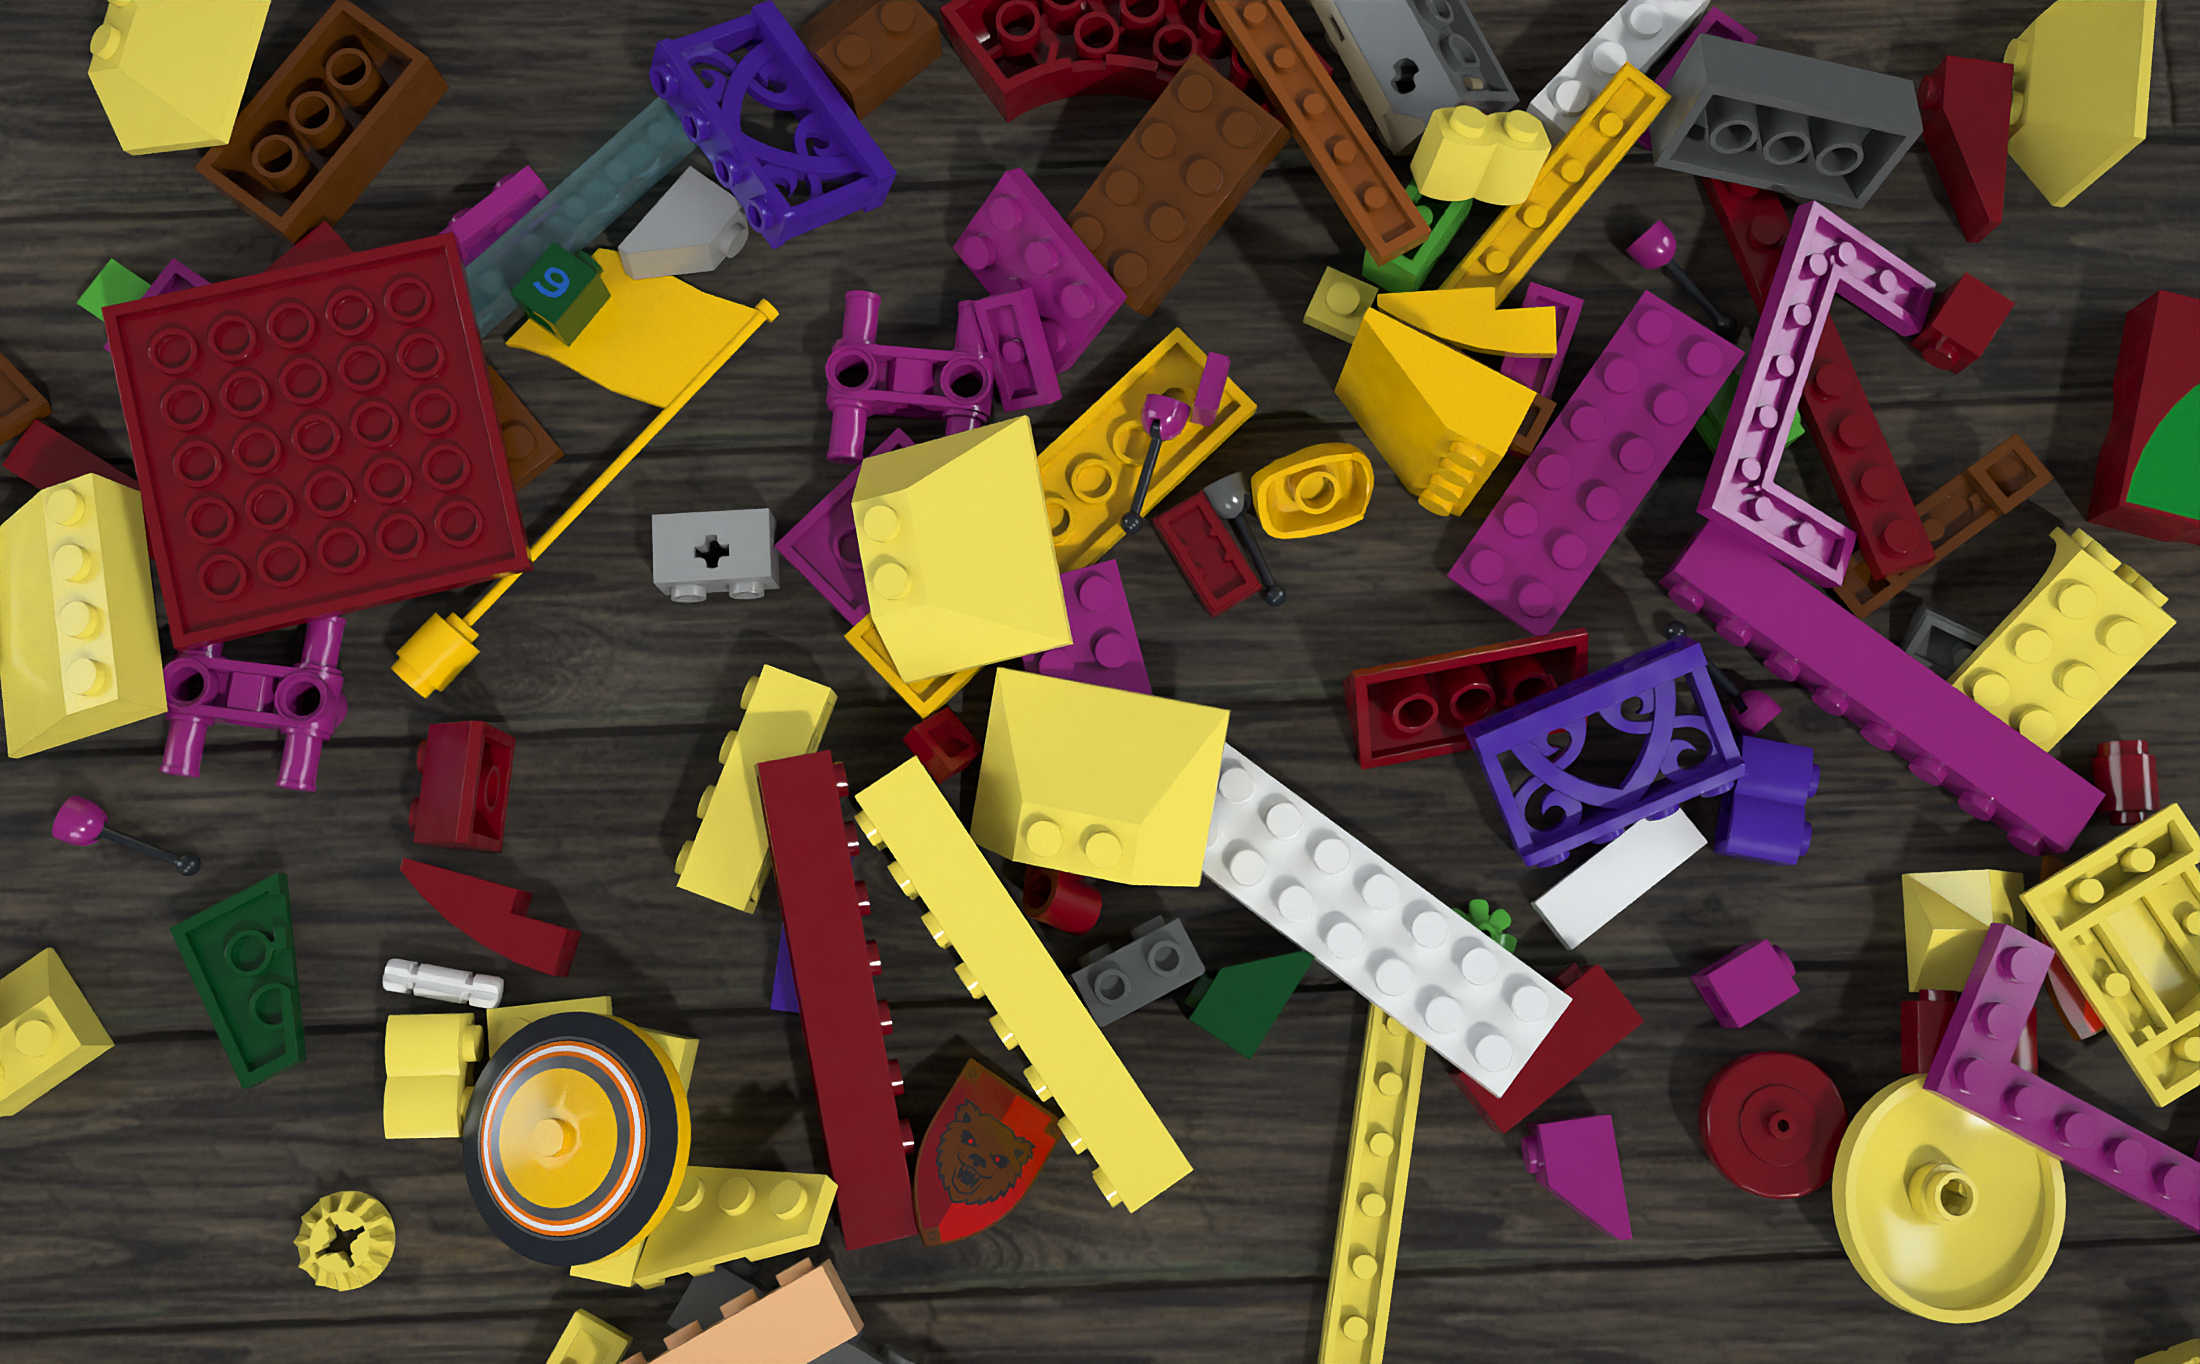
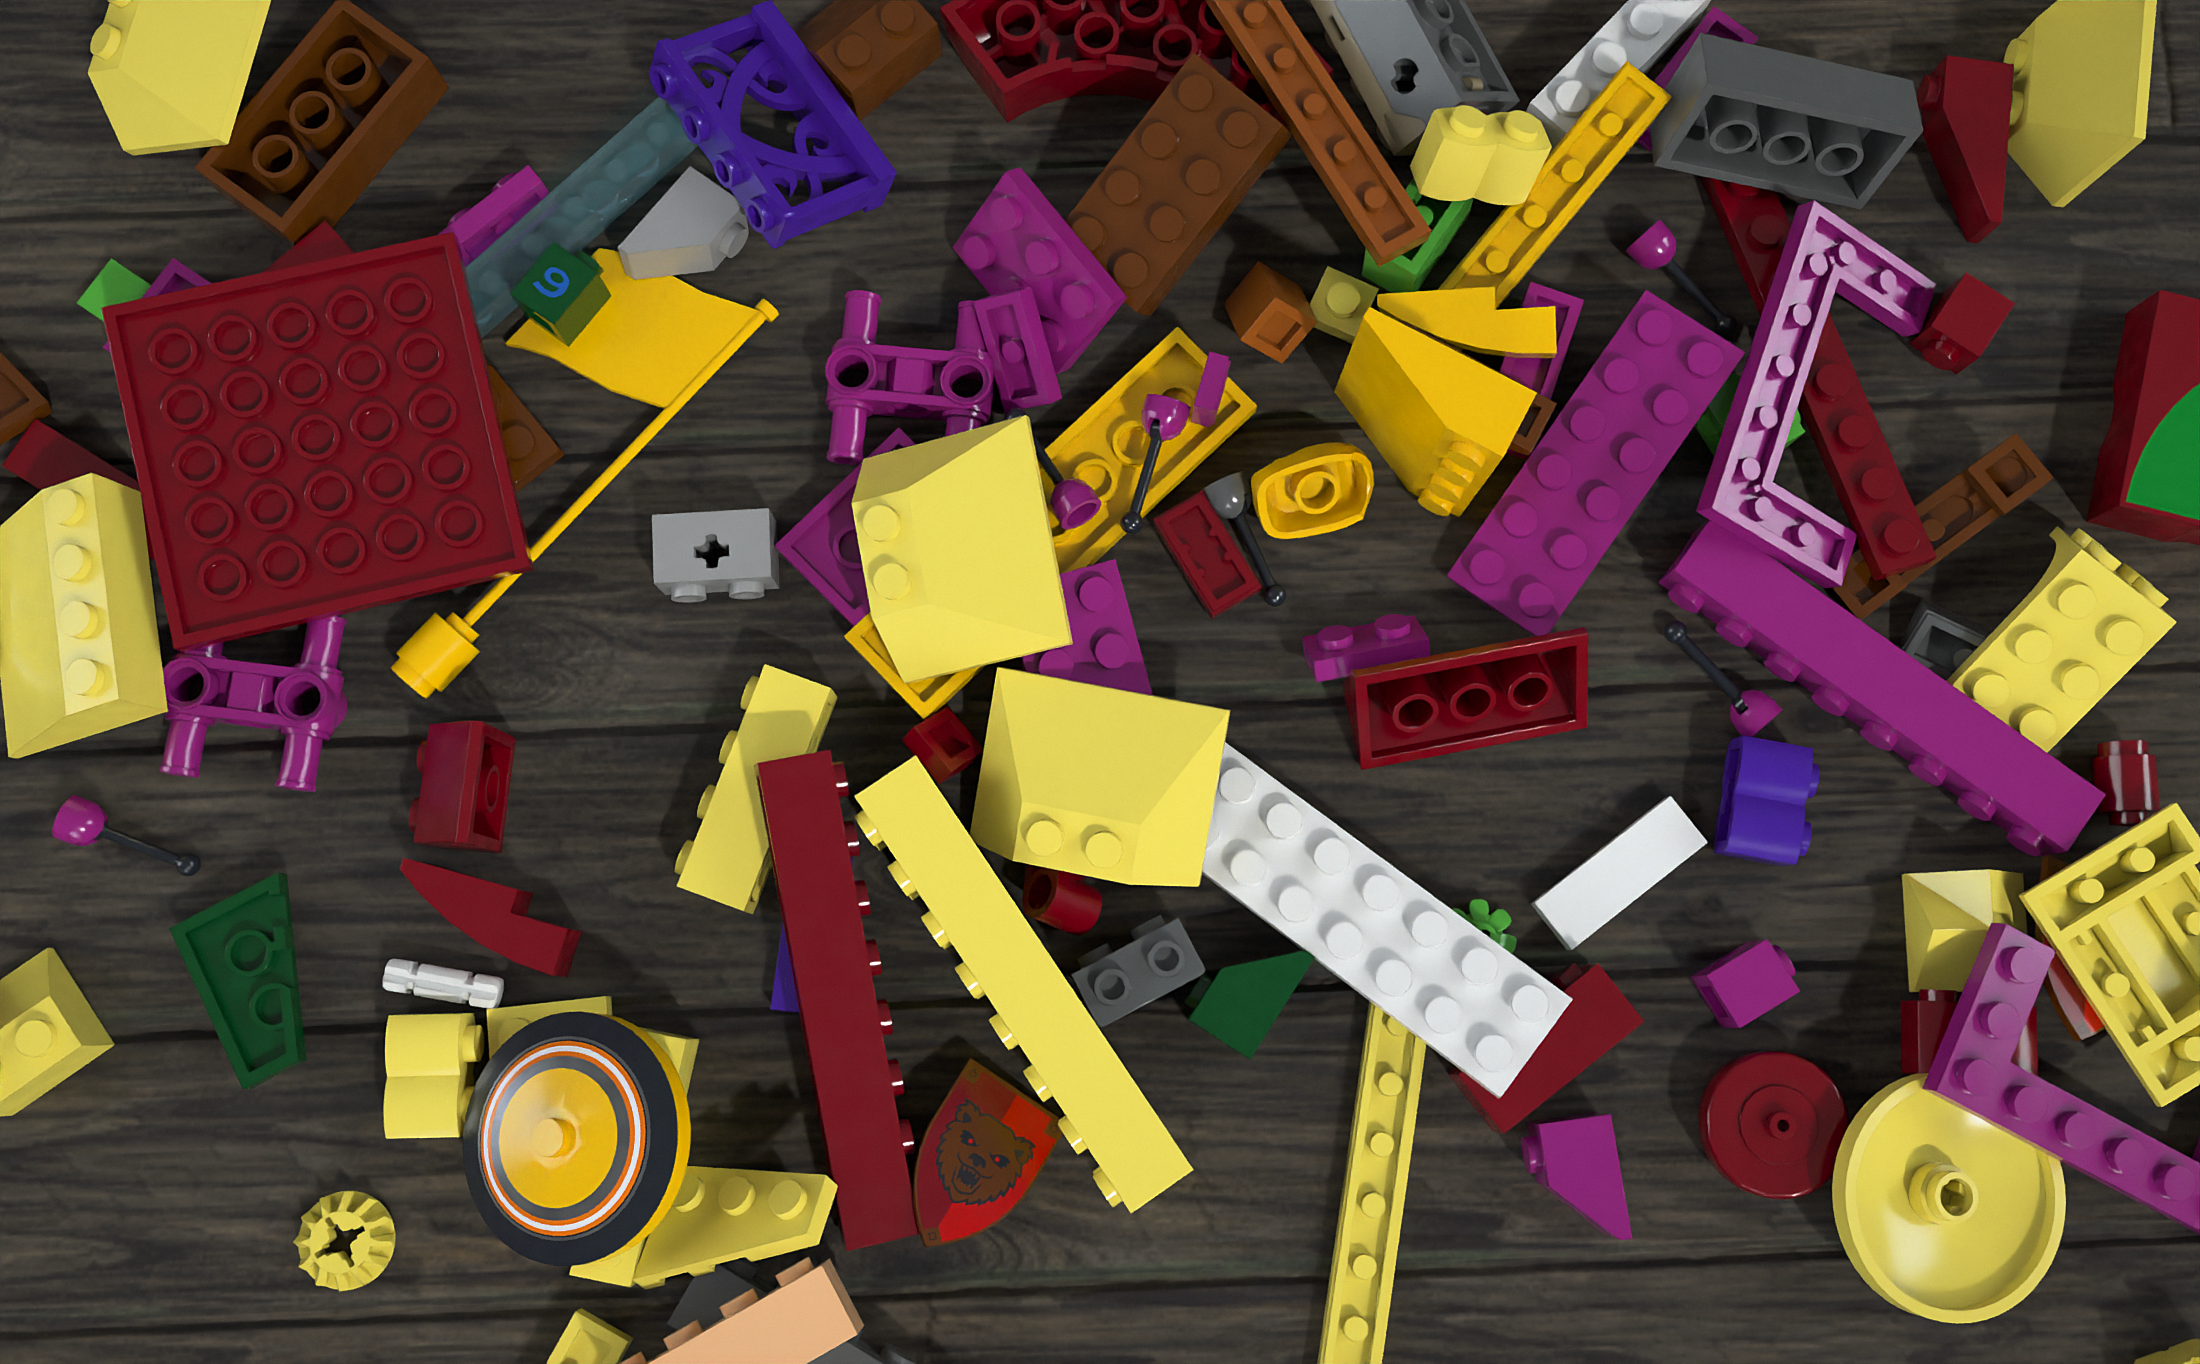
(1072, 499): none -> magenta hinge
(1270, 312): none -> dark orange panel
(1343, 649): none -> magenta plate
(1643, 675): dark purple fence -> none

